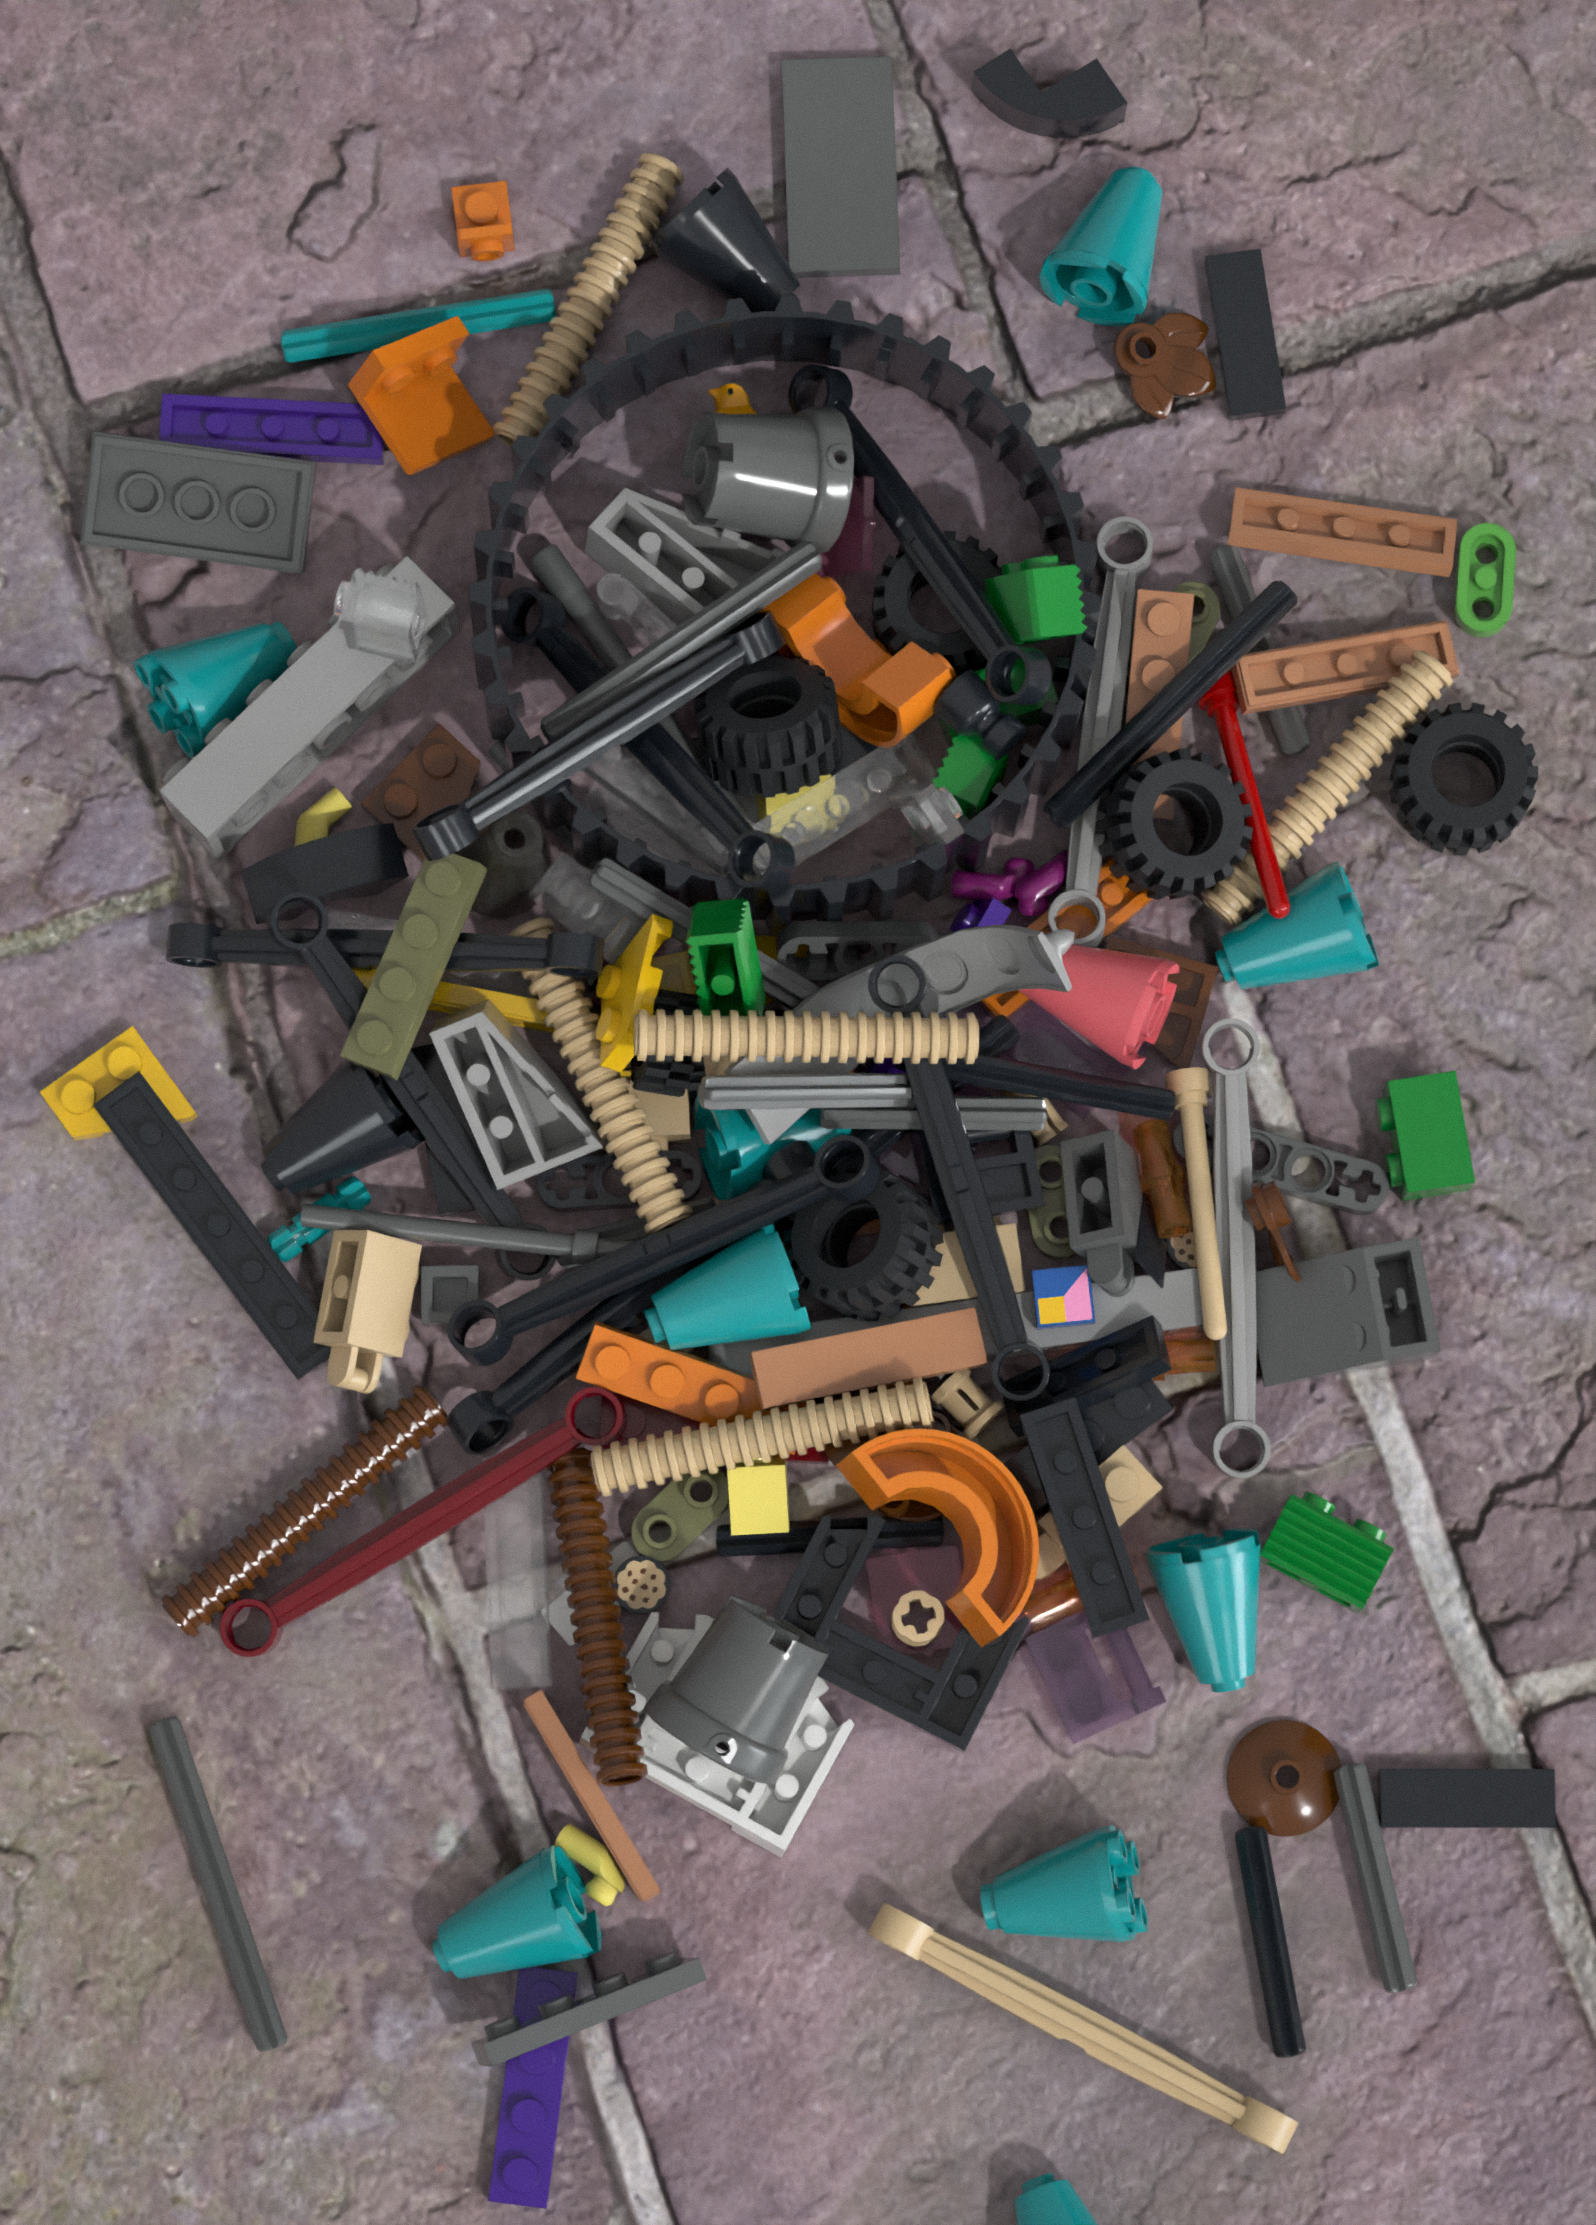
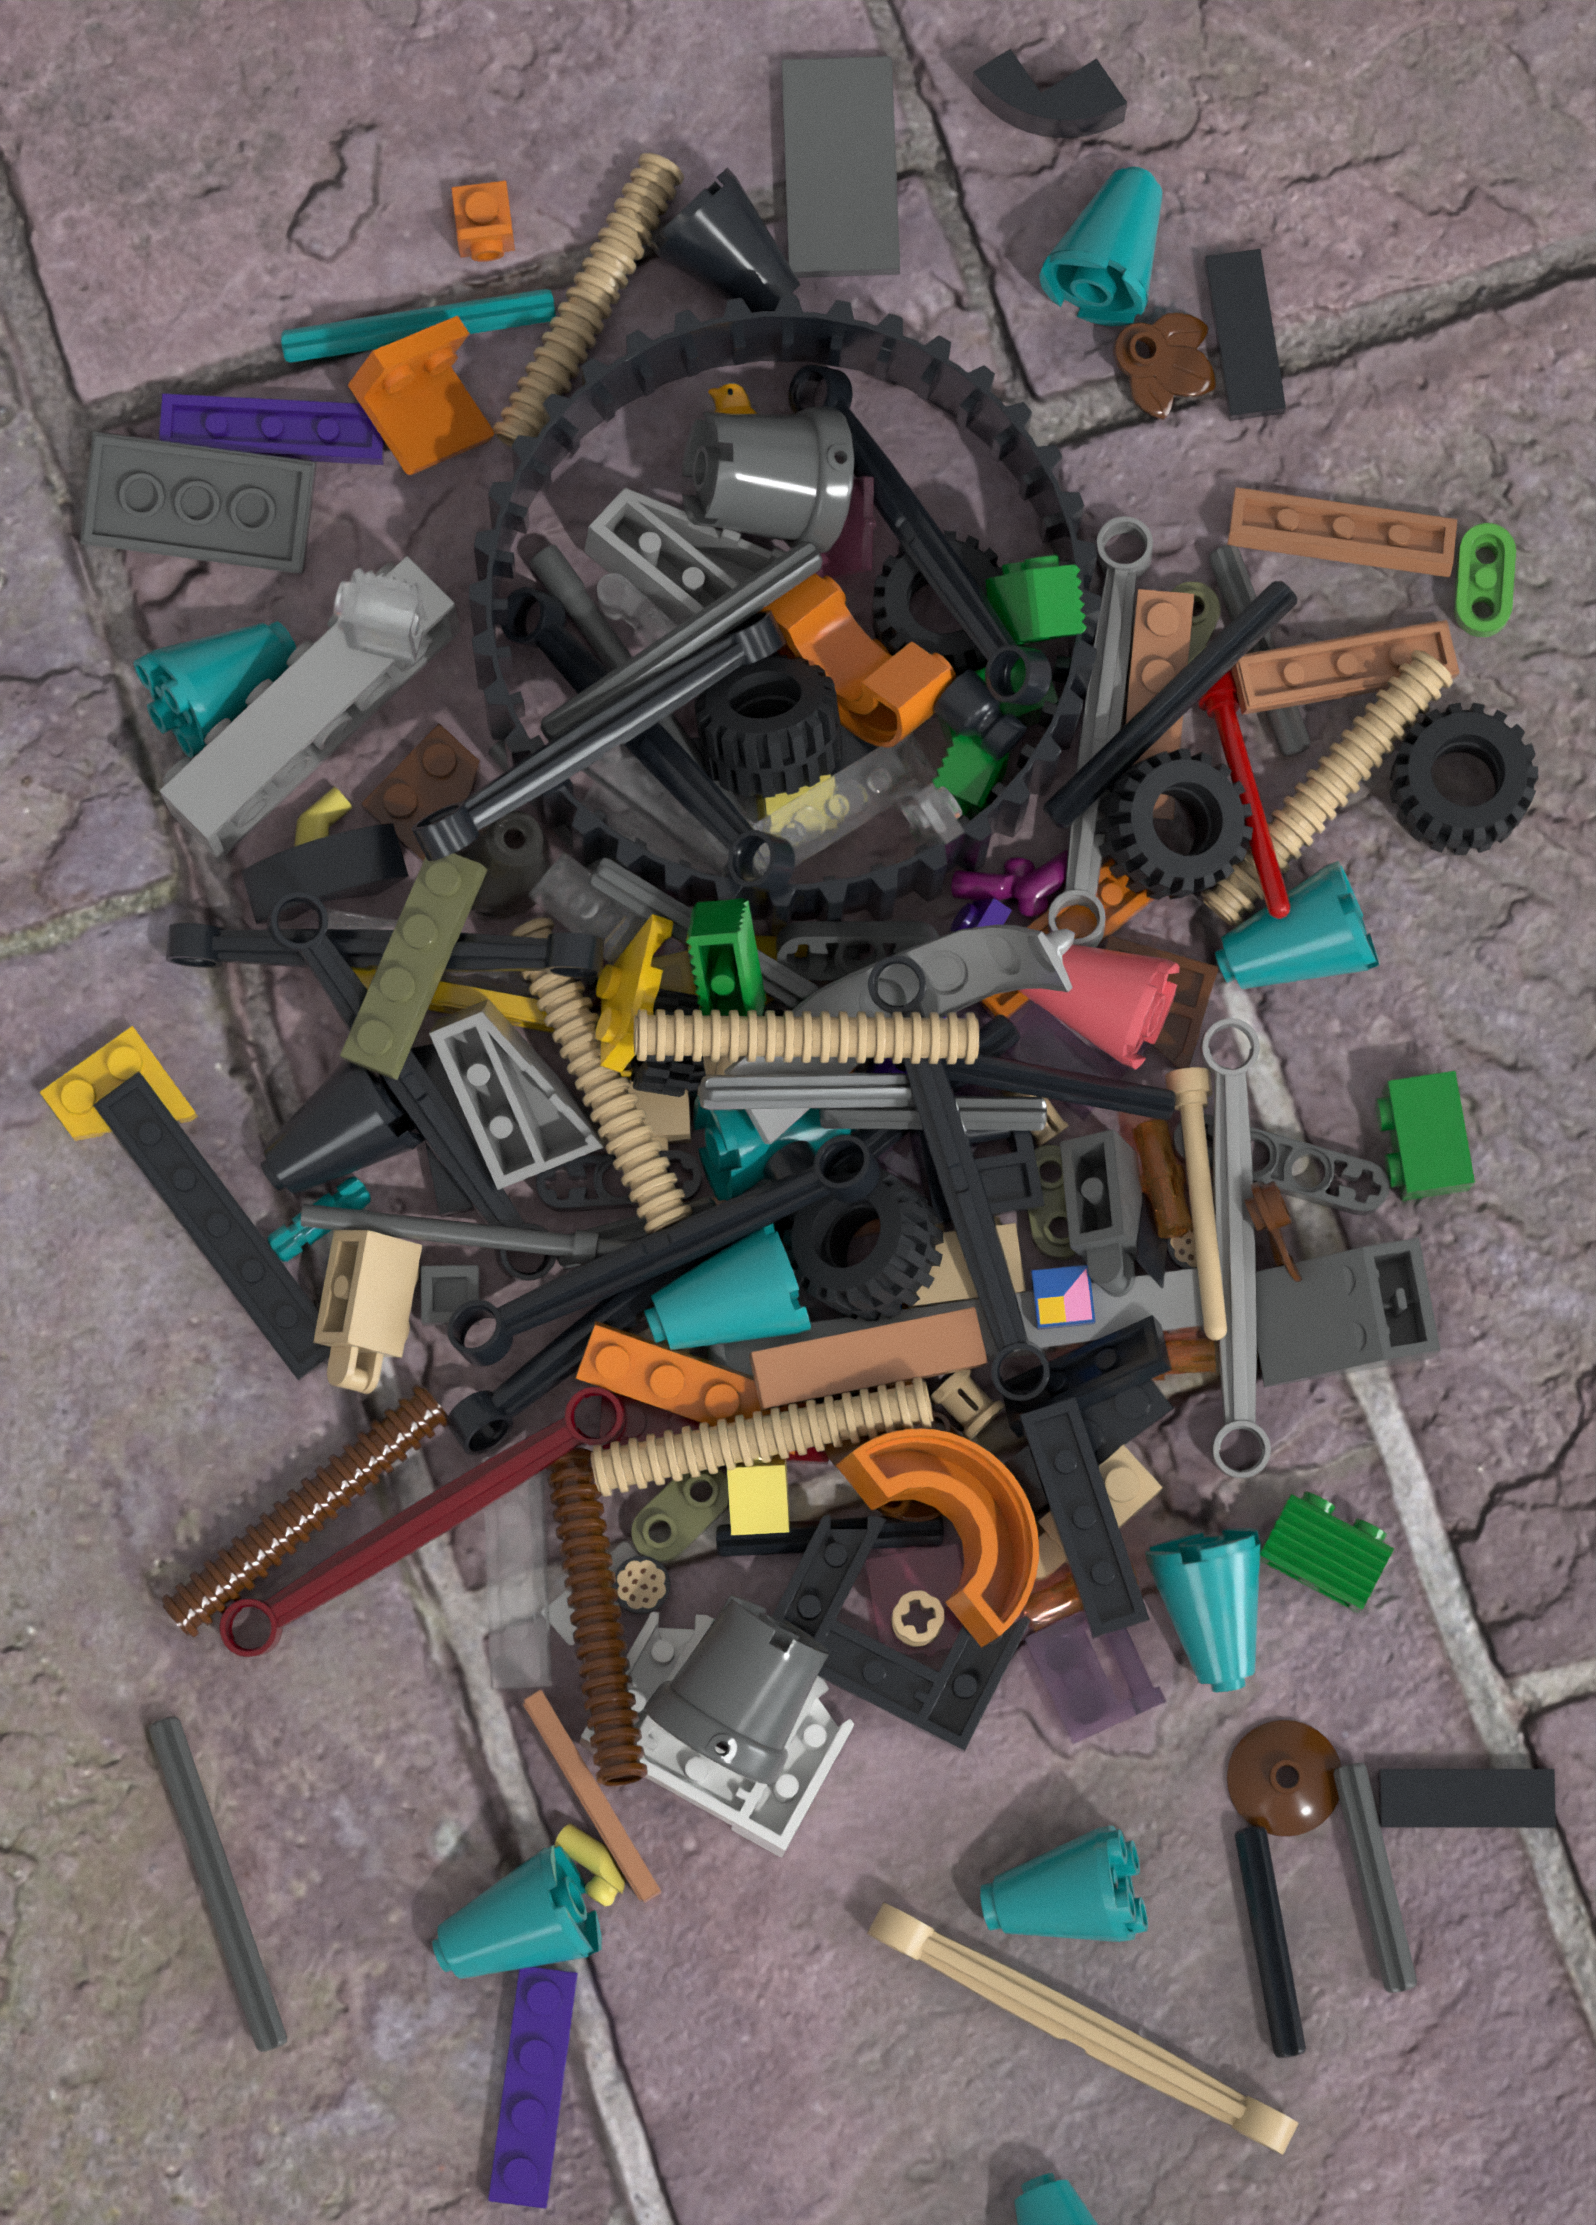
(564, 2017): dark grey plate -> none

